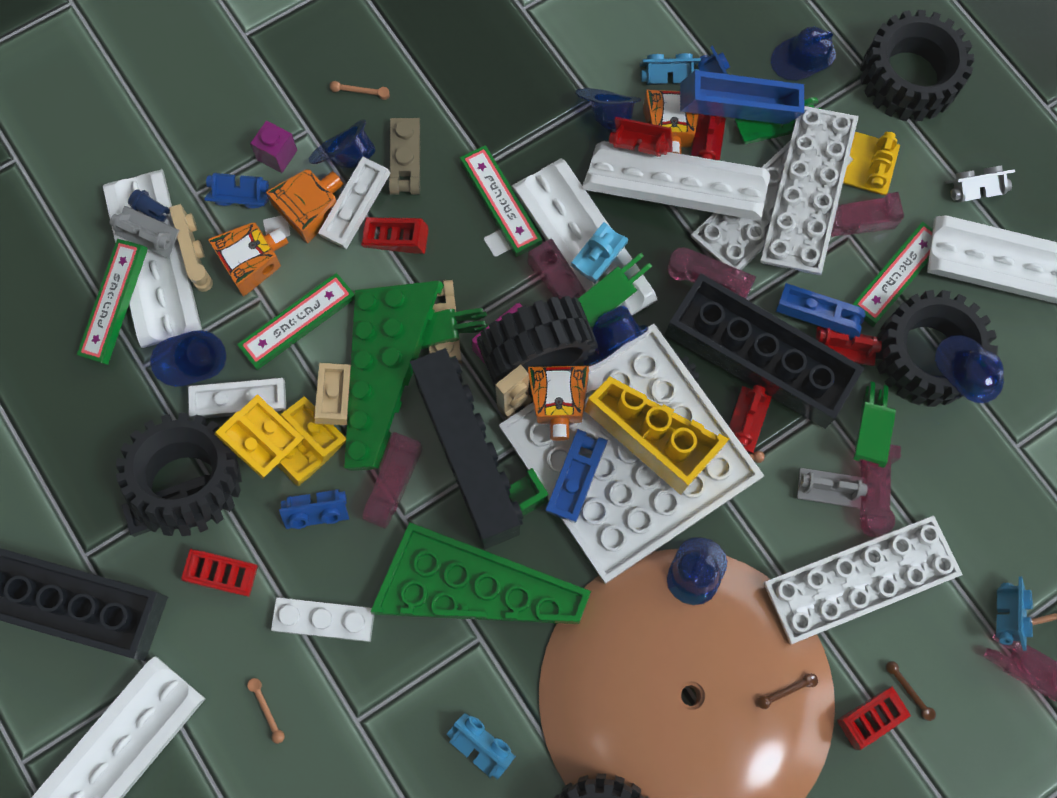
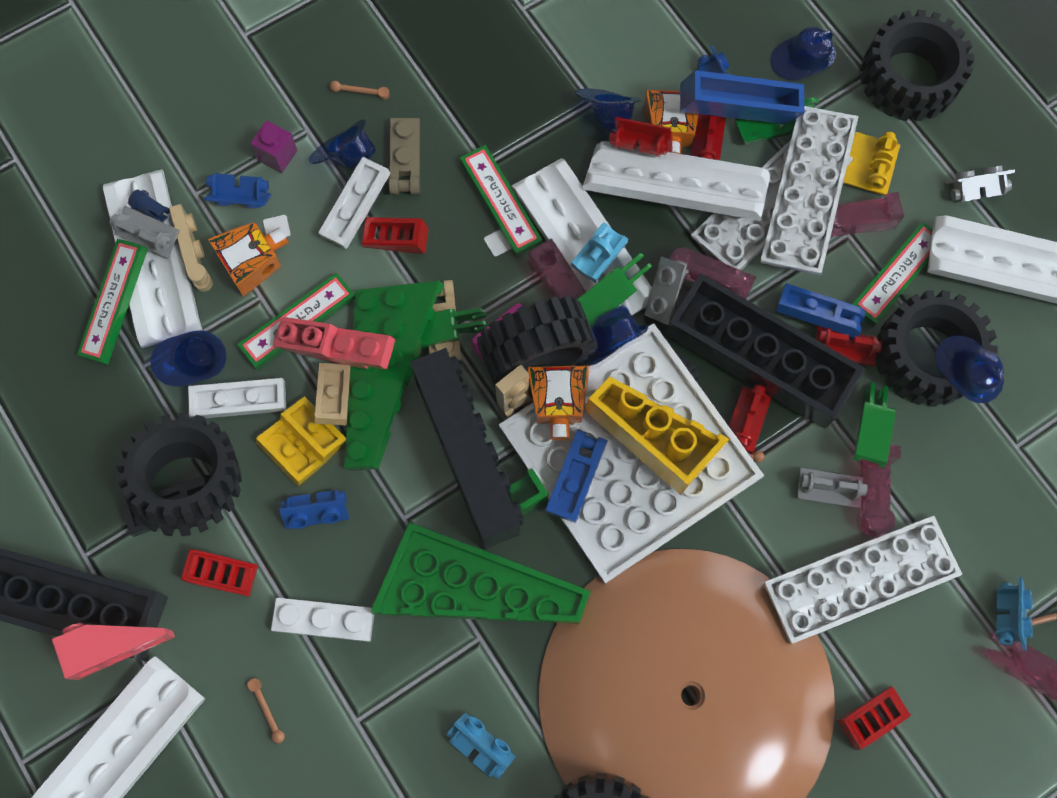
(94, 647): none -> coral slope
(259, 436): yellow slope -> none
(305, 201): orange torso -> none
(334, 344): none -> coral slope
(392, 480): clear pink leg -> none
(658, 68): dark azure hinge -> none
(665, 290): none -> light grey hinge
(697, 571): clear blue piece -> none
(809, 680): reddish brown hinge -> none
(926, 712): reddish brown hinge -> none

